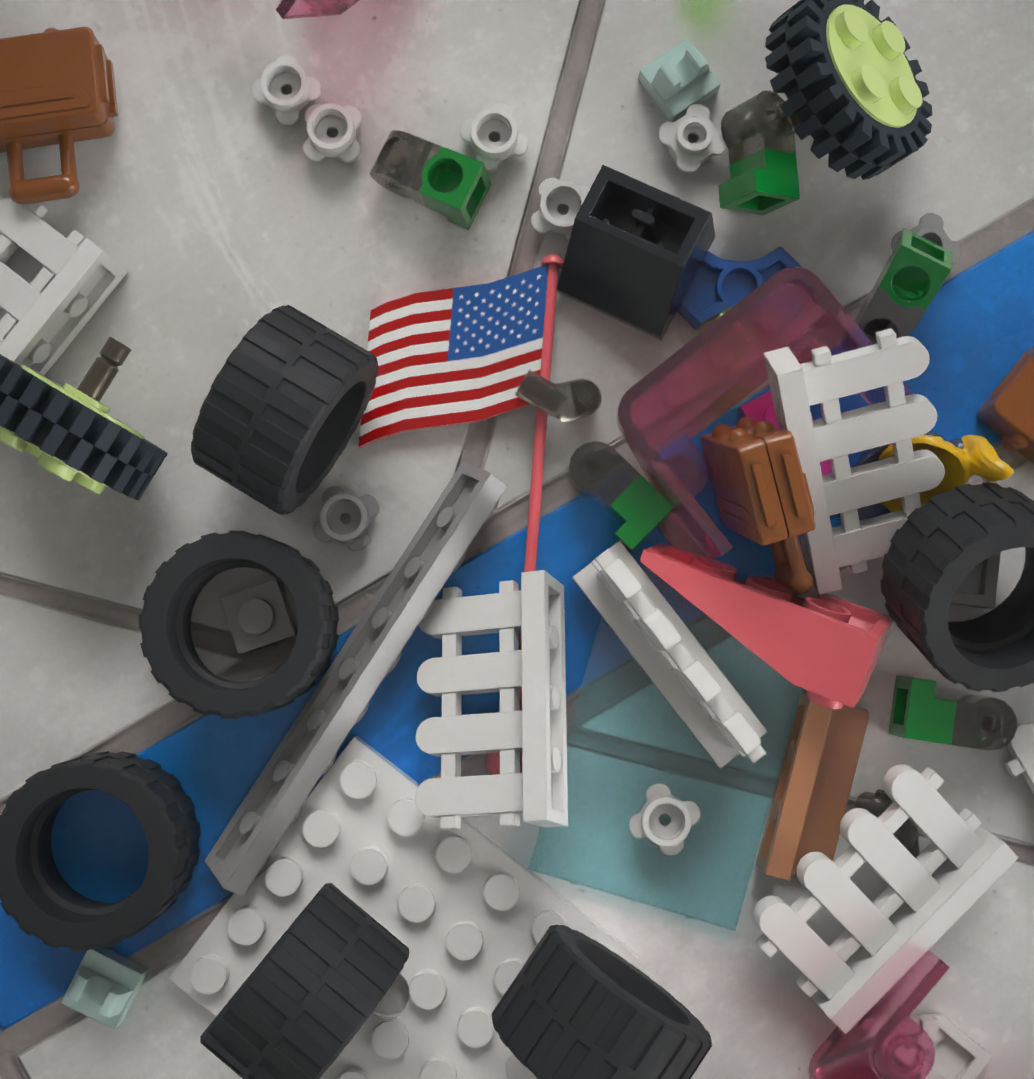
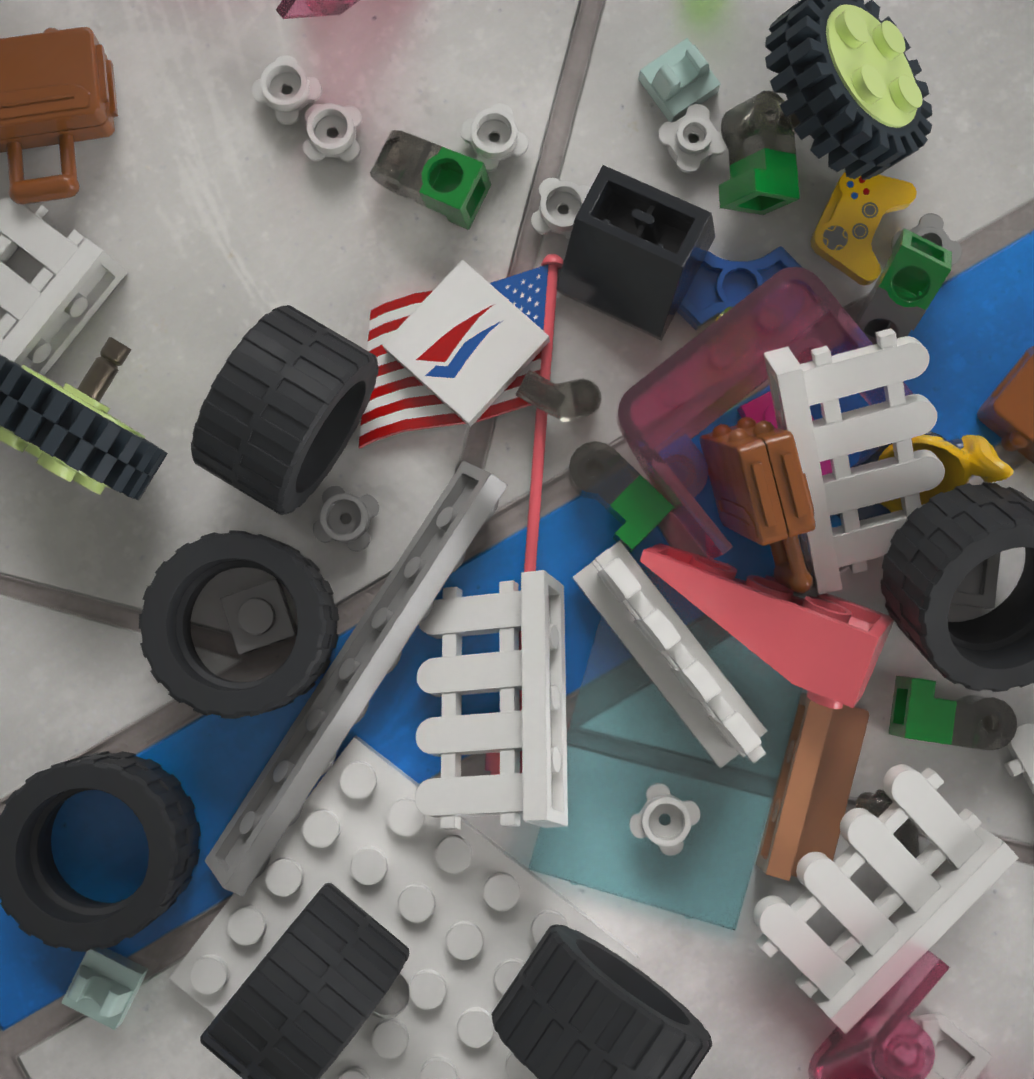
(466, 343): none -> white tile
(851, 219): none -> yellow piece

